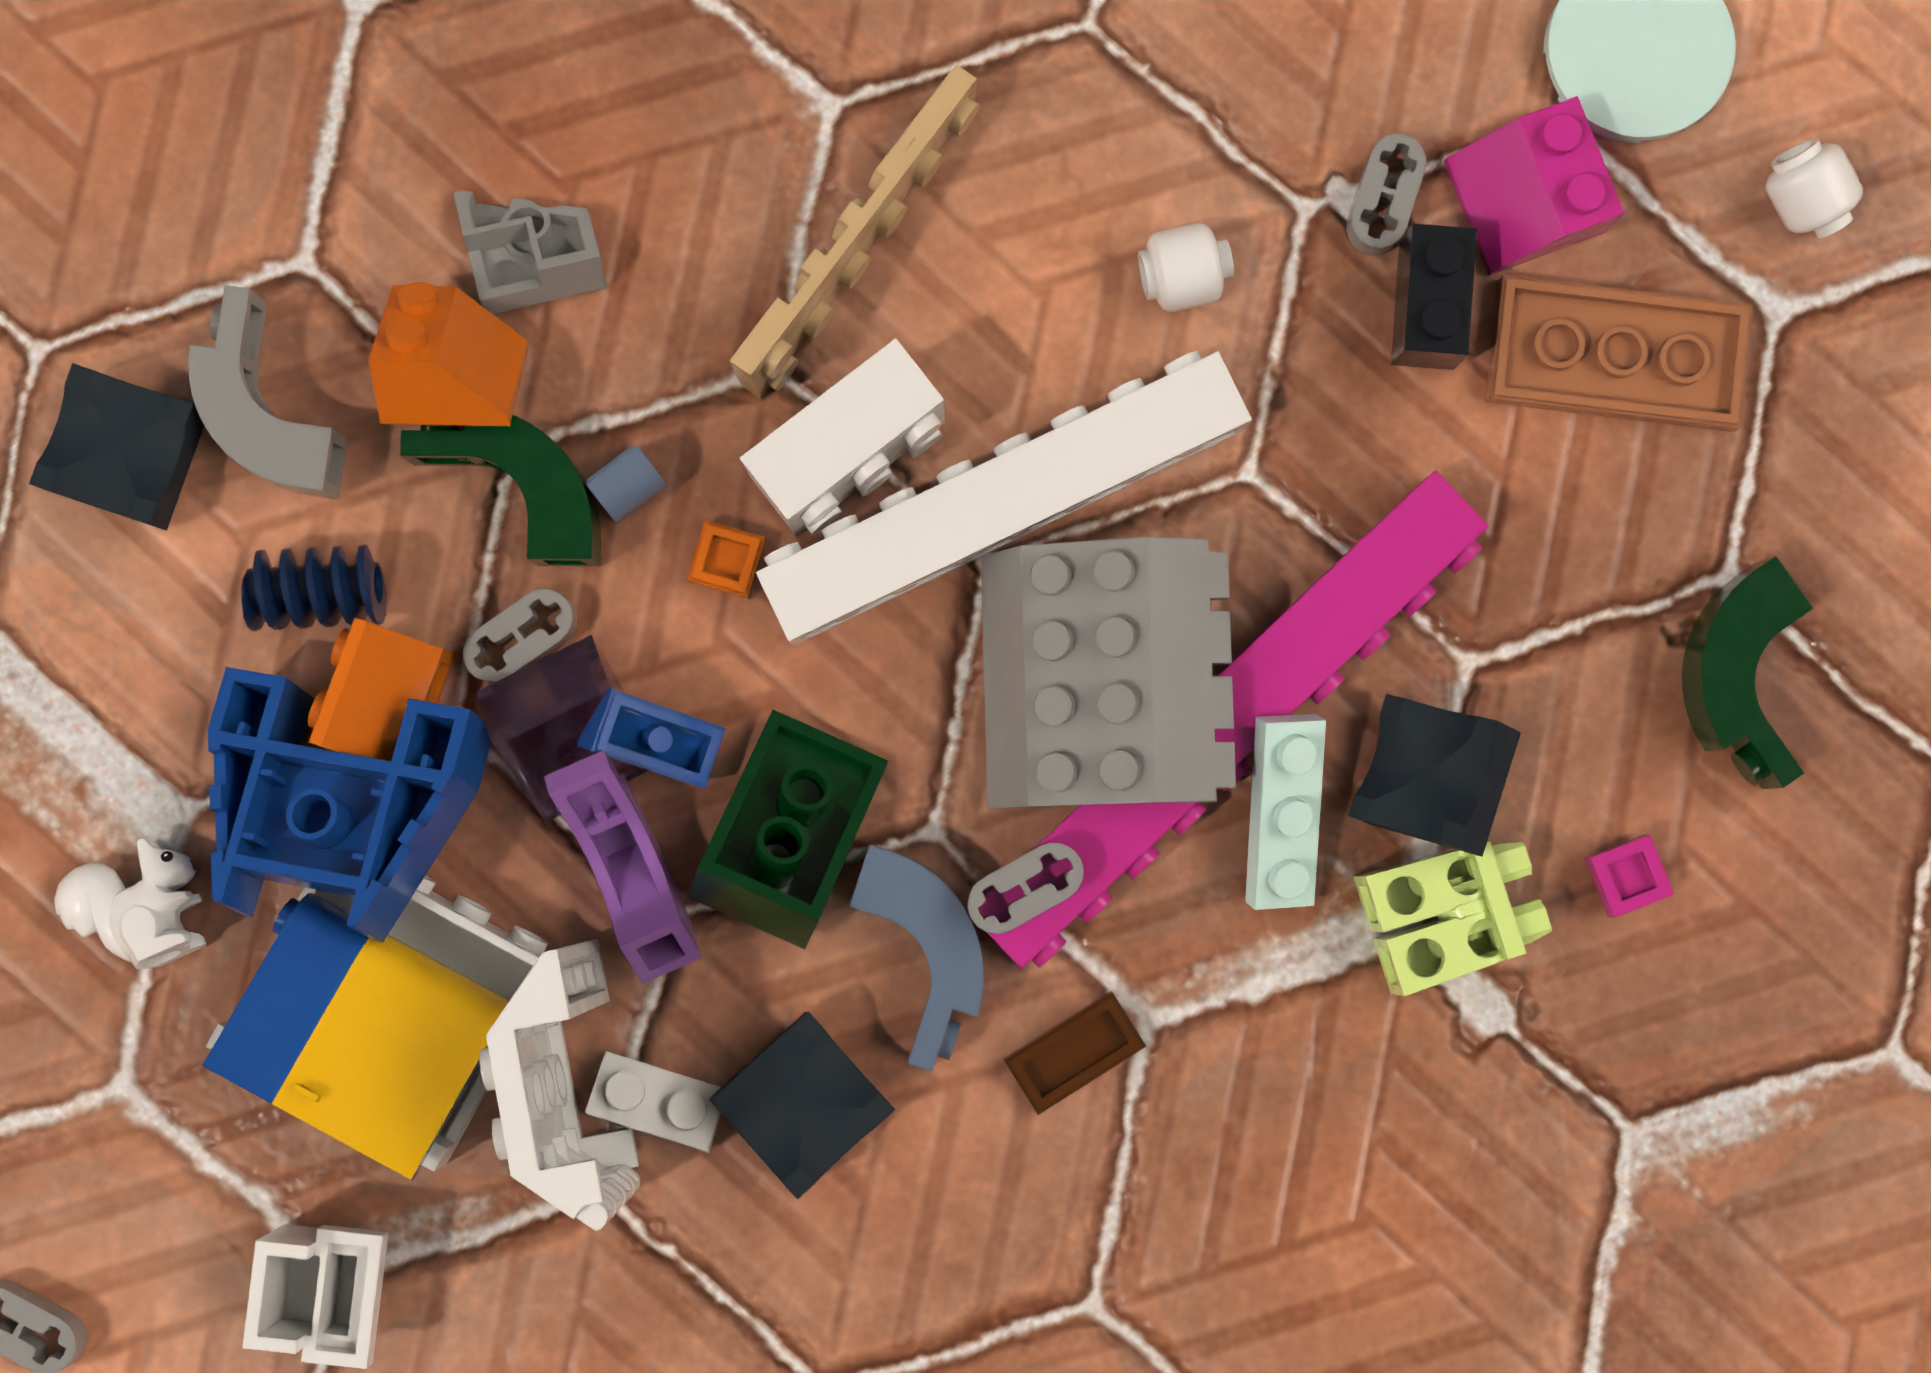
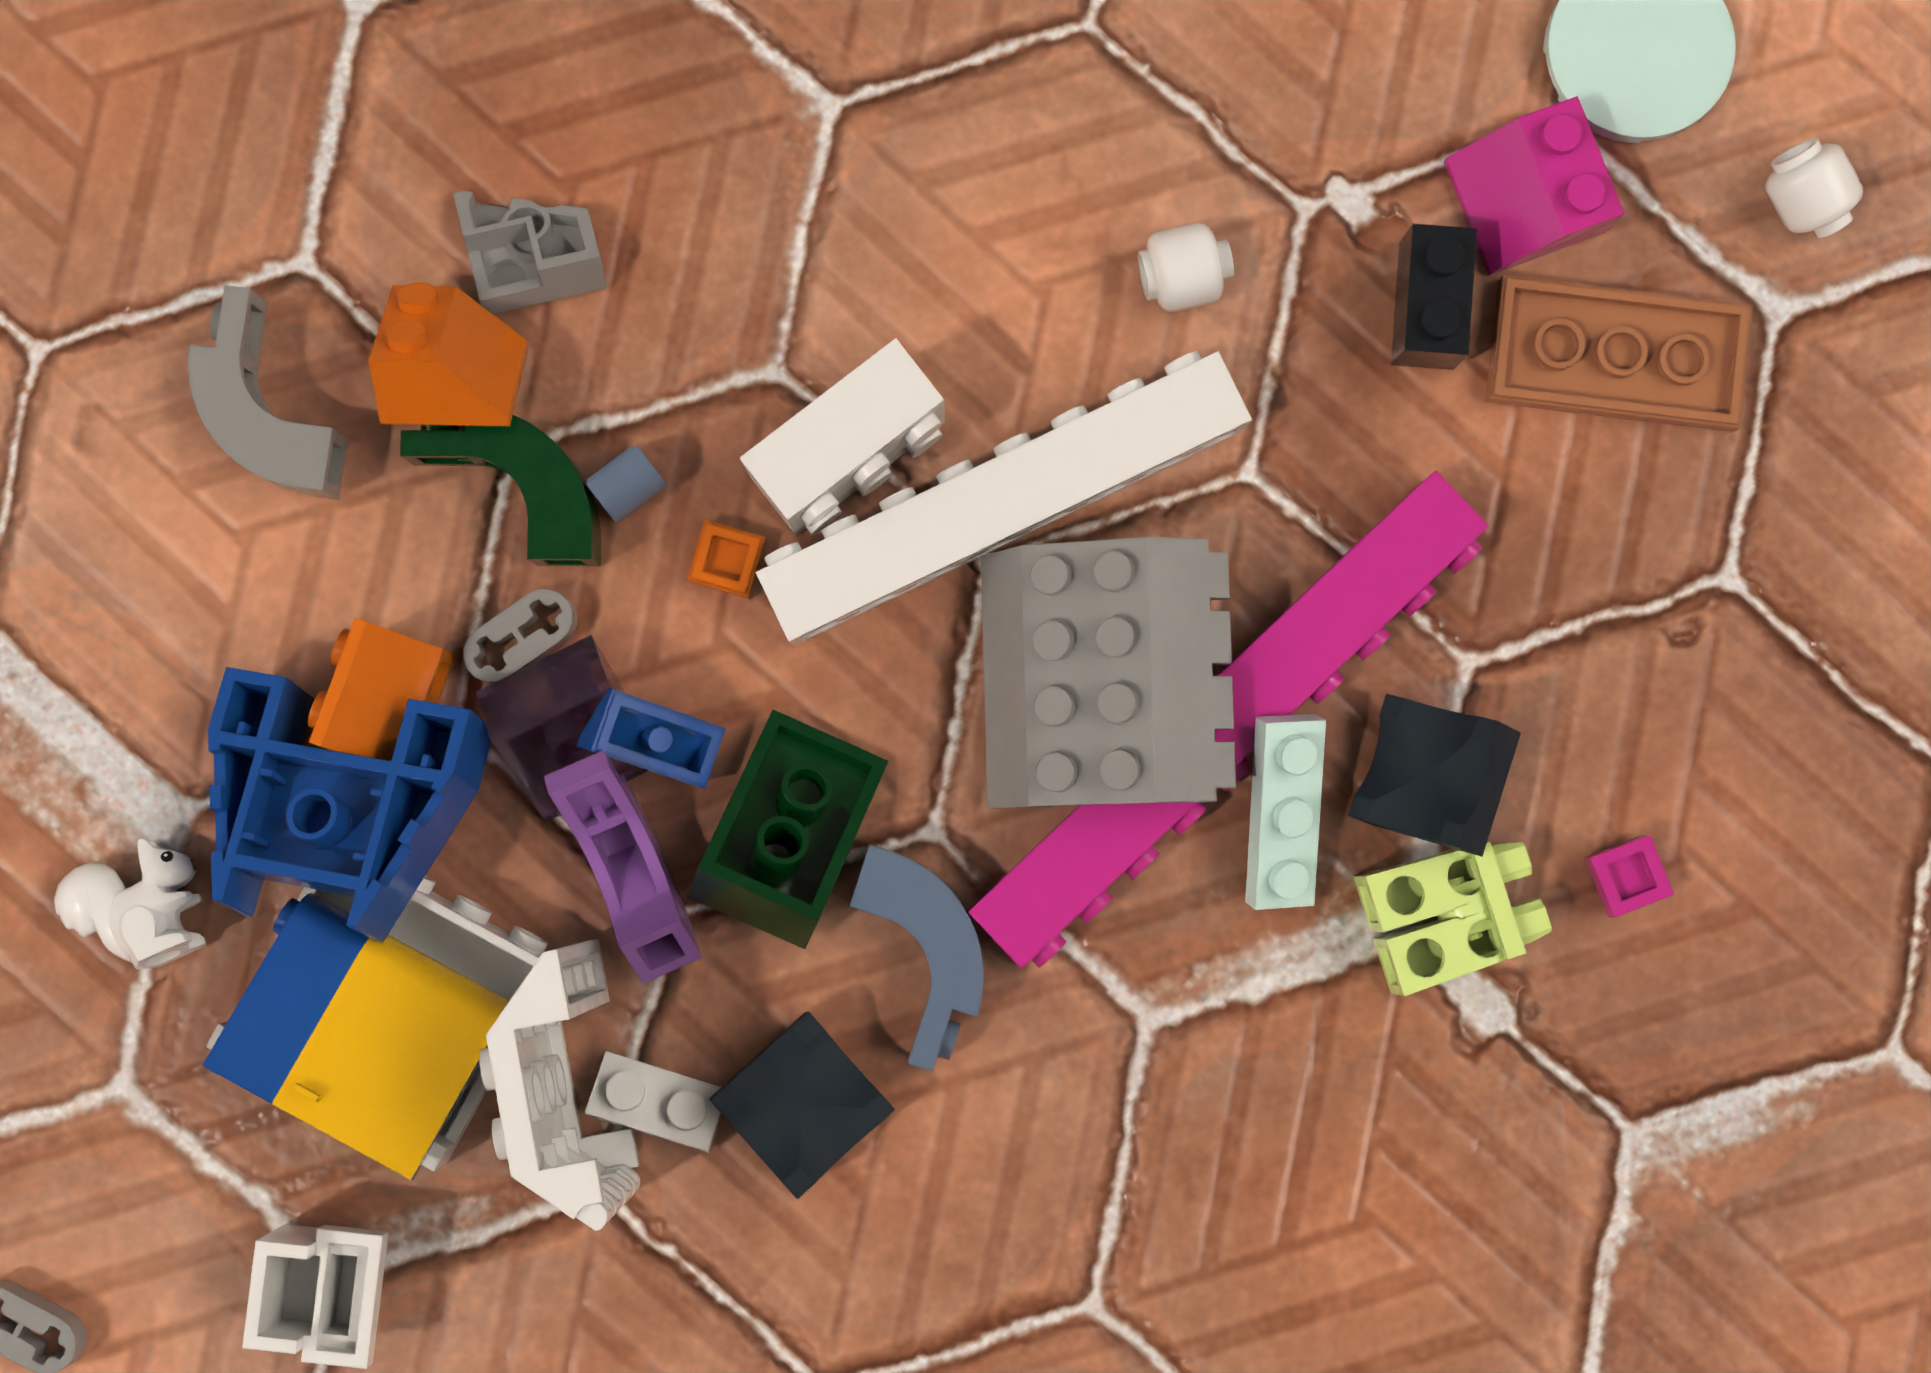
(119, 447): black brick -> none
(313, 590): dark blue piece -> none
(768, 350): tan wing -> none
(1034, 901): light grey beam -> none
(1074, 1052): reddish brown tile -> none
(1399, 199): light grey beam -> none
(1723, 665): dark green arch -> none

